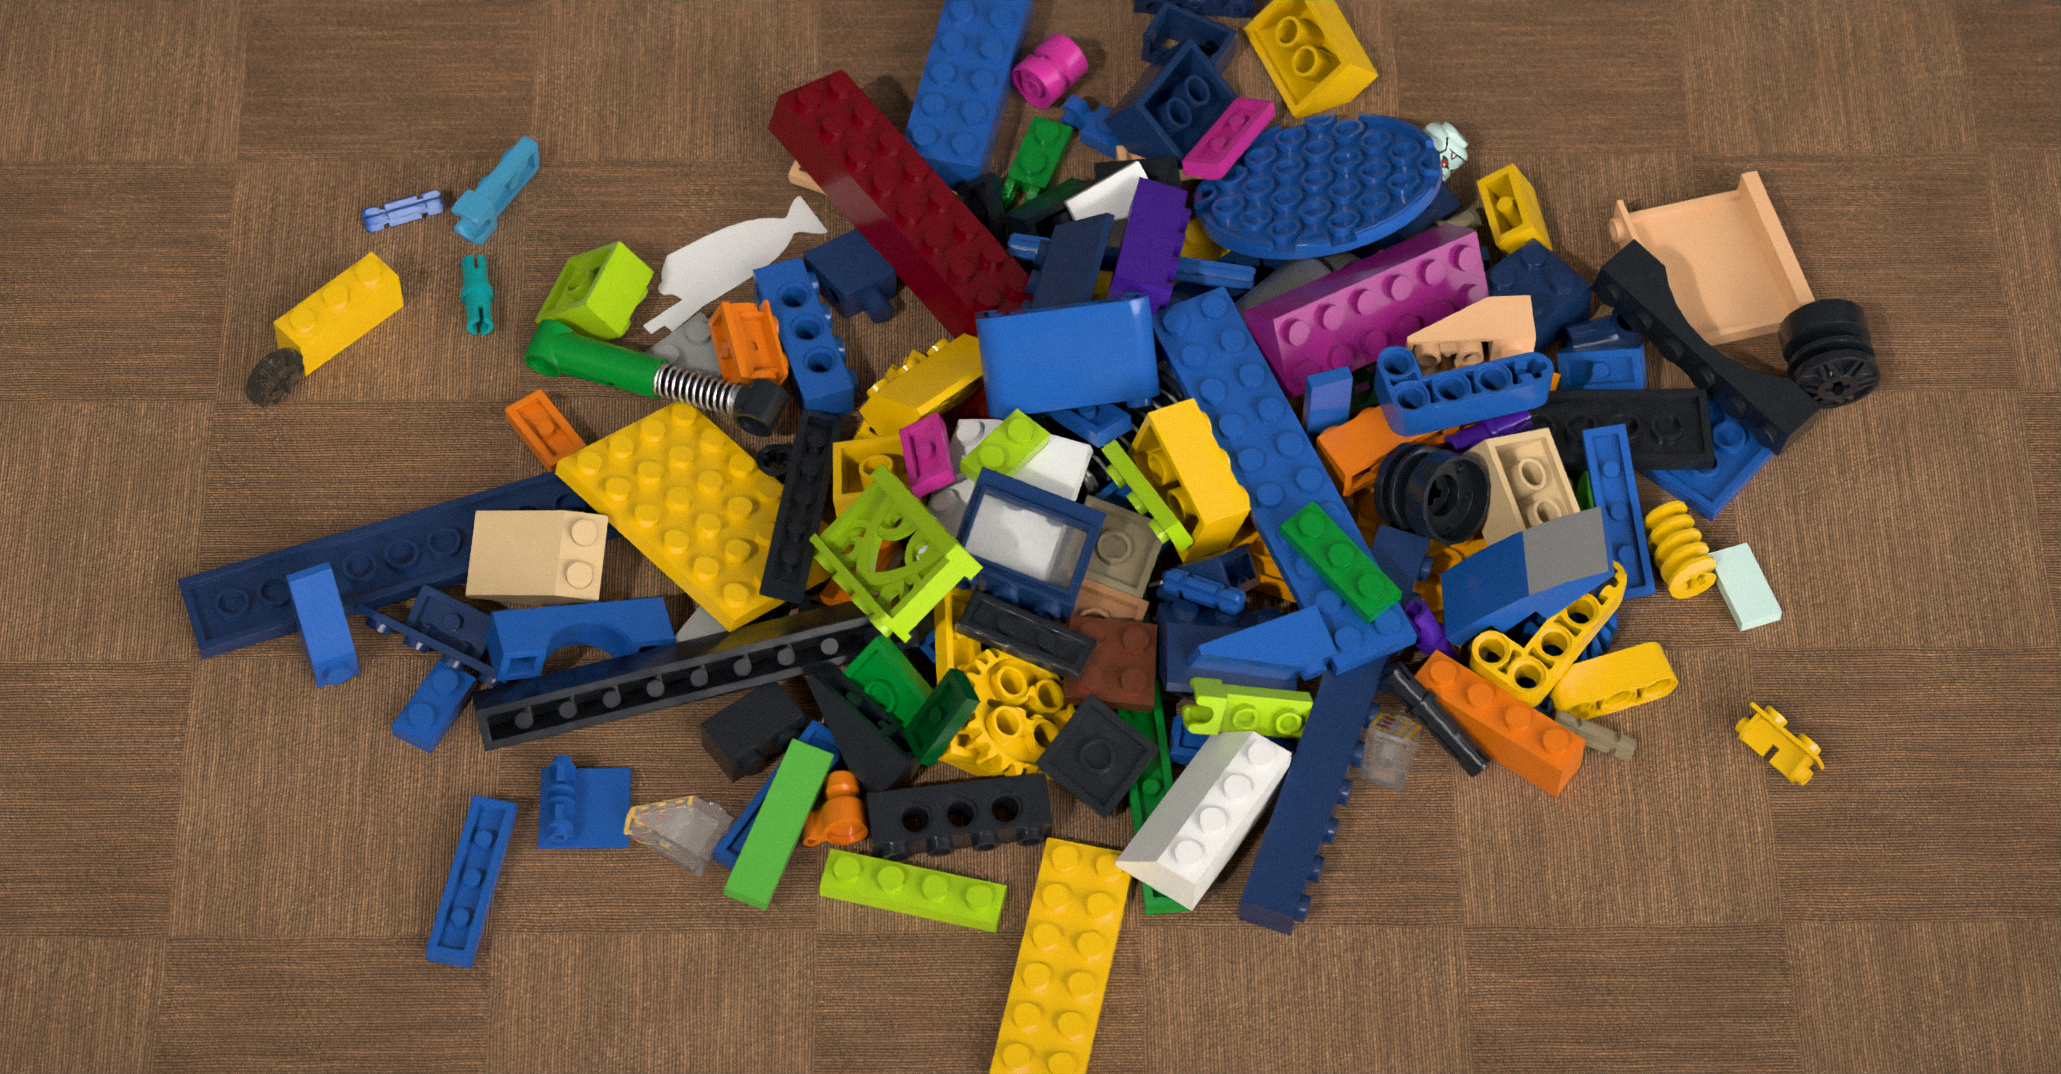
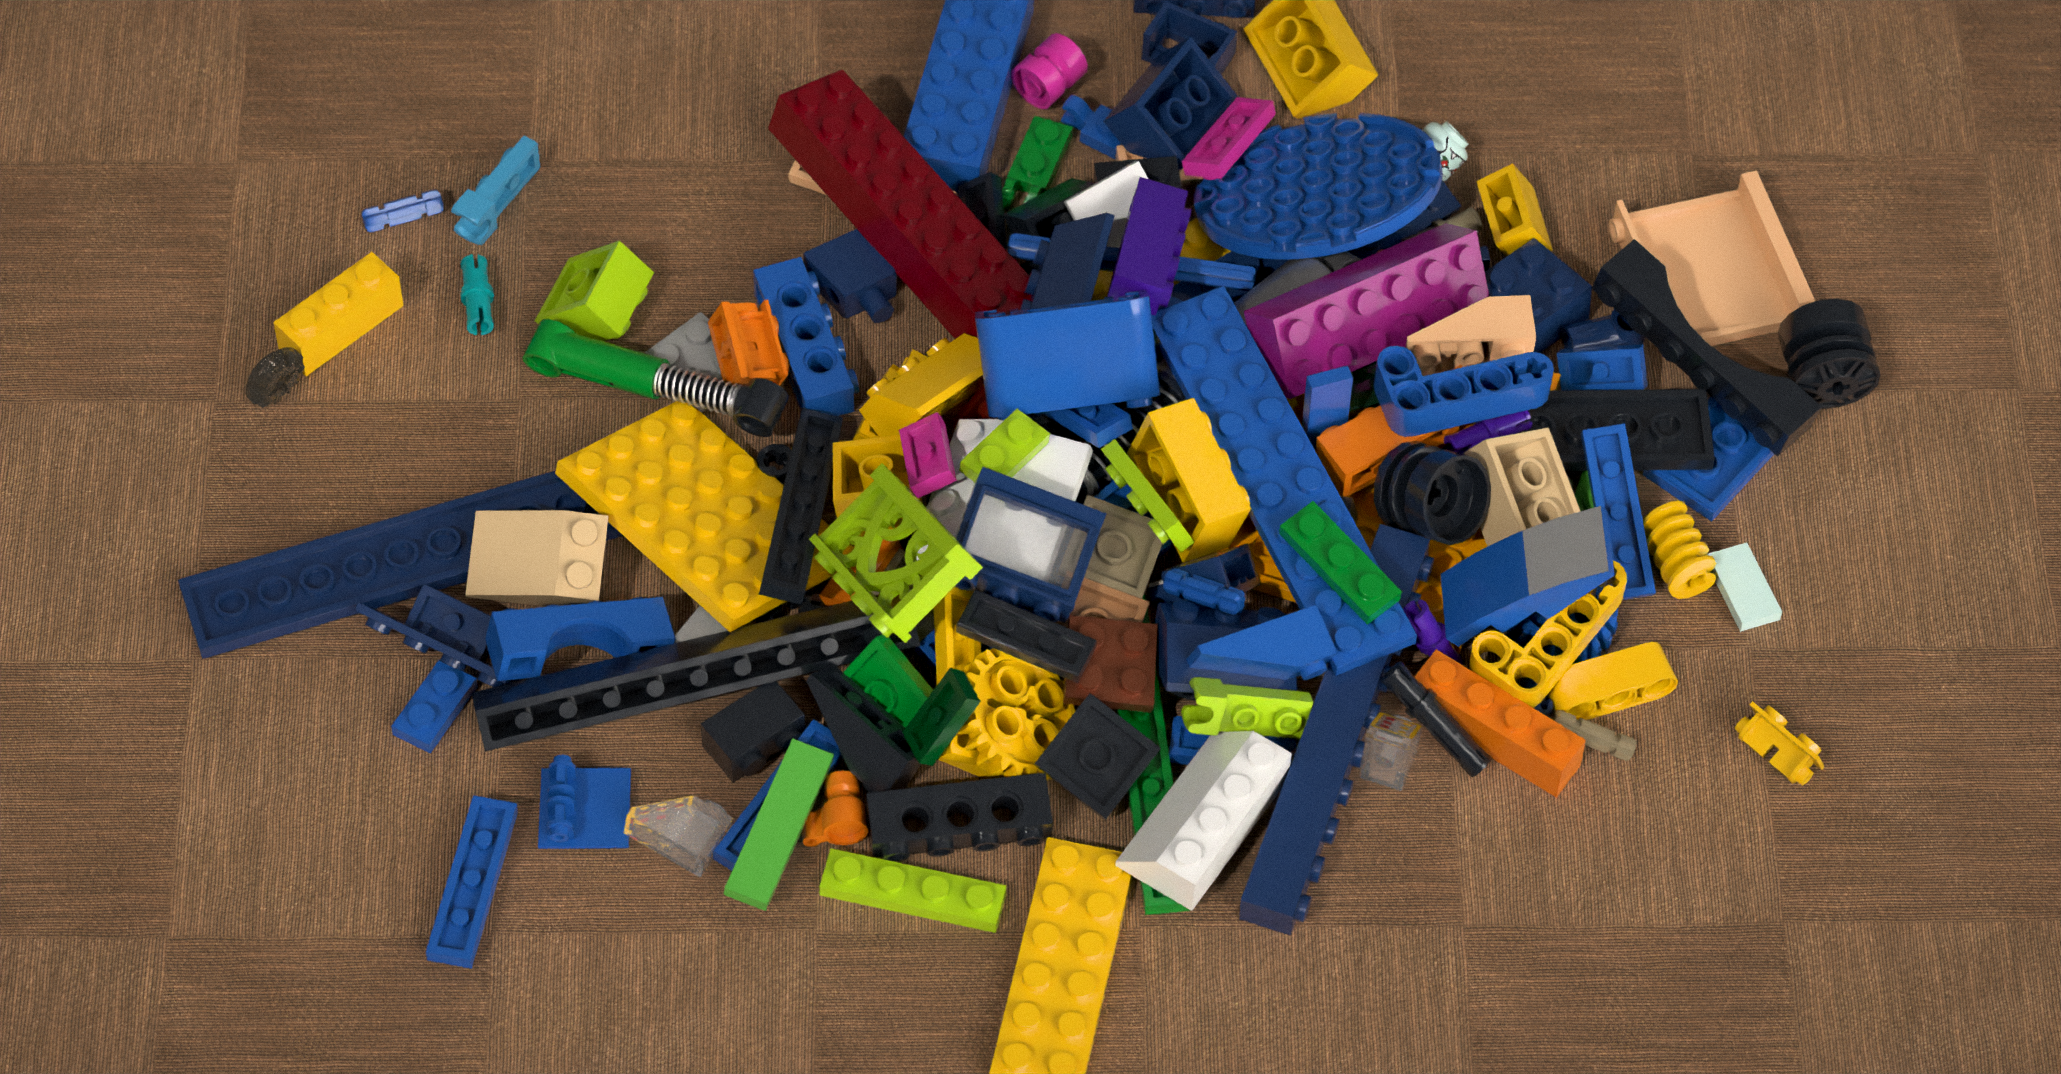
(322, 625): blue slope -> none
(543, 429): orange plate -> none
(726, 260): white sticker -> none

